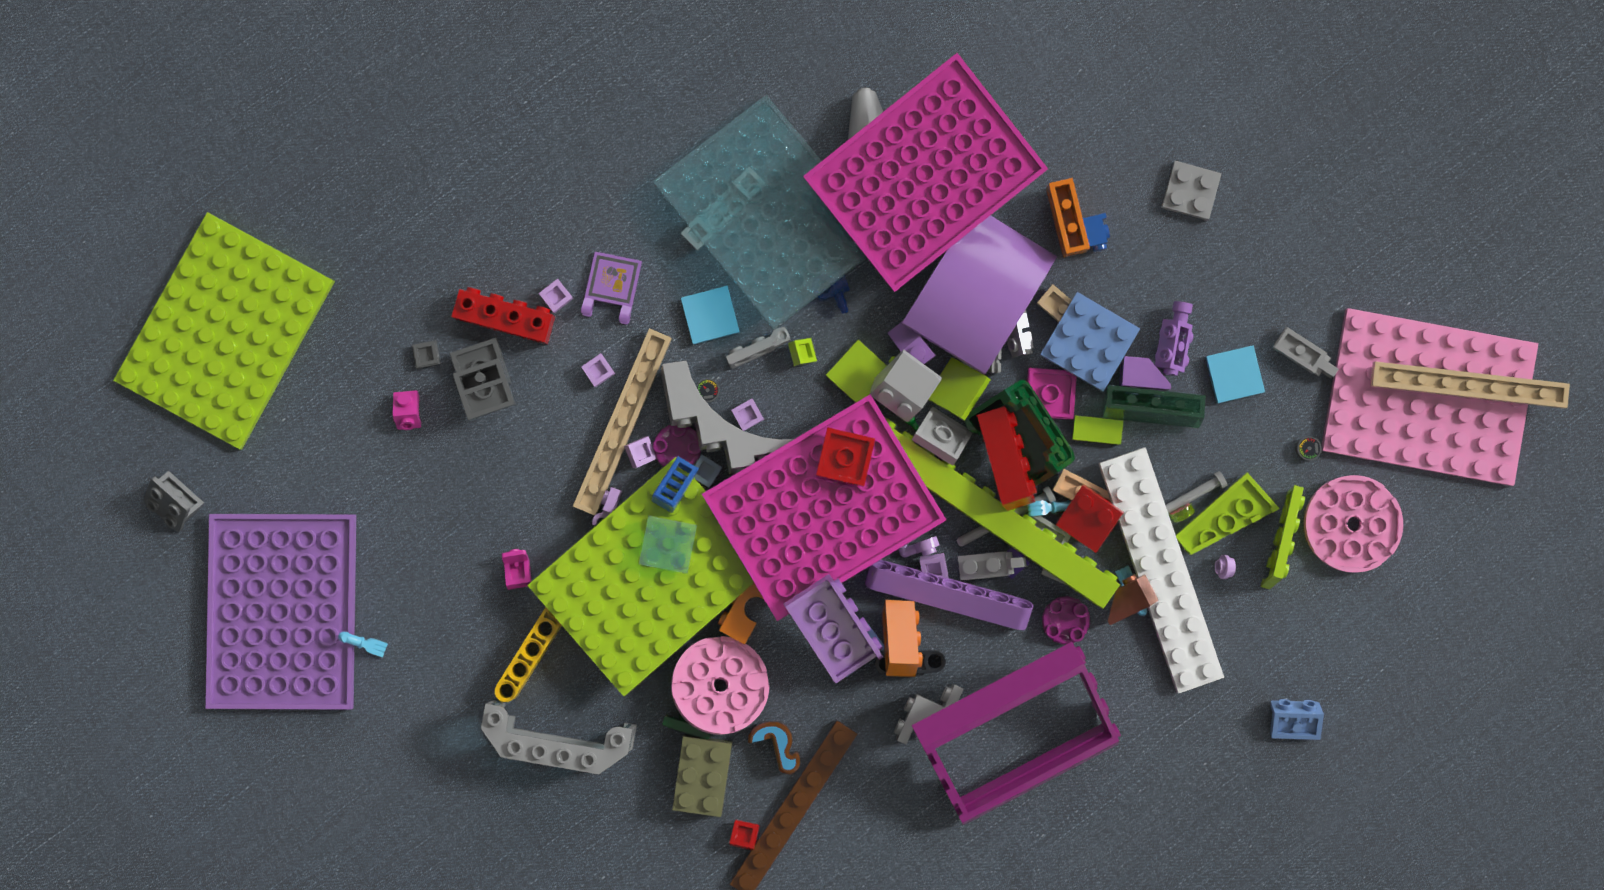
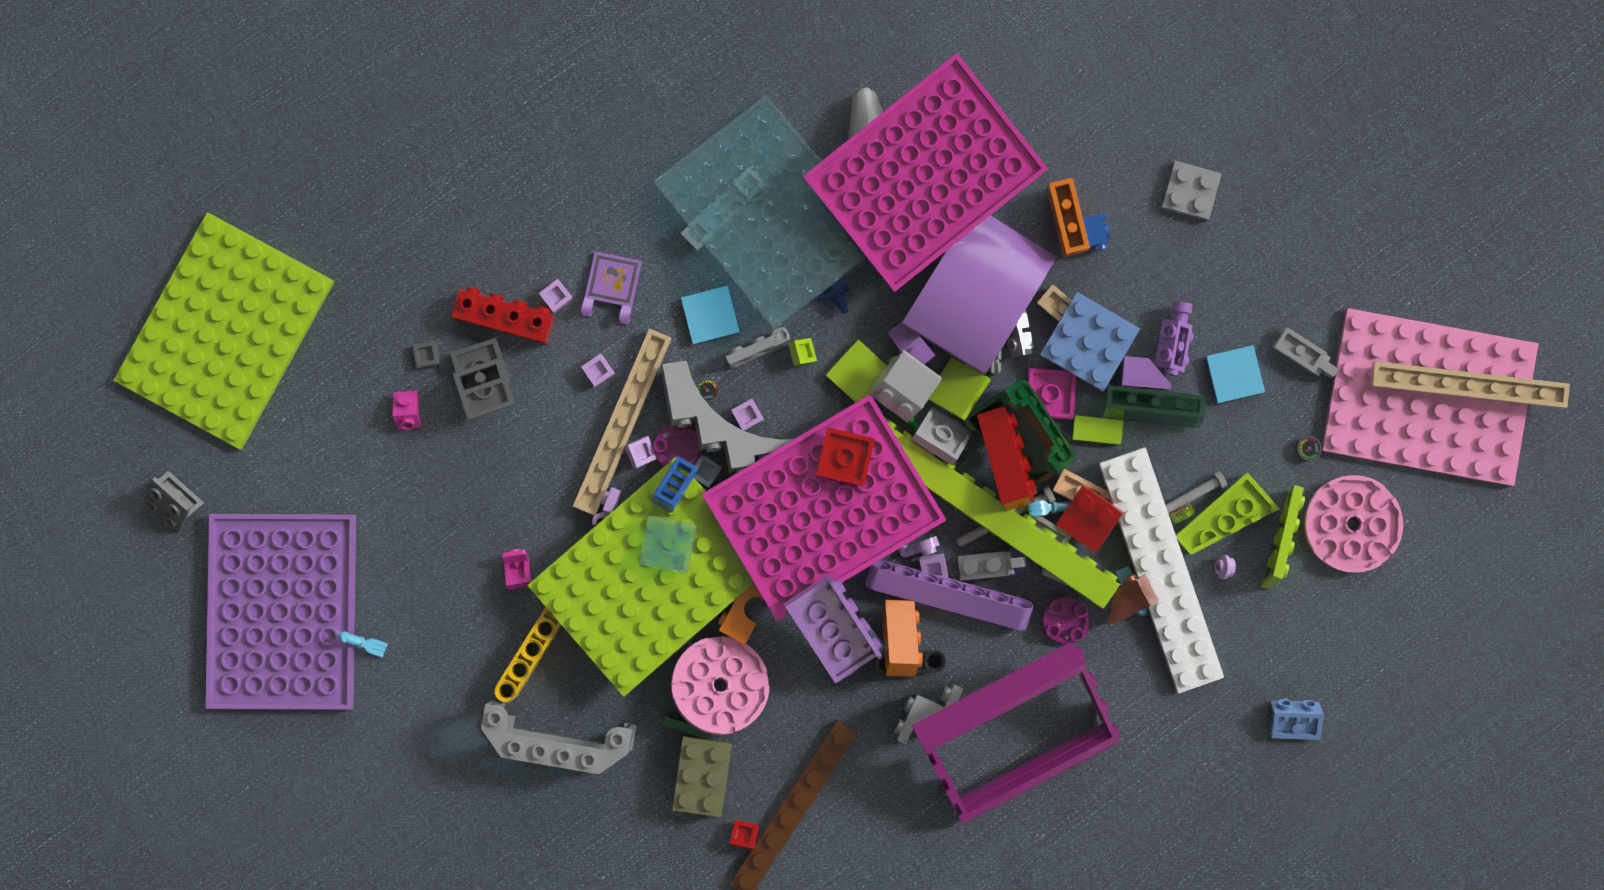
(782, 742): animal -> none

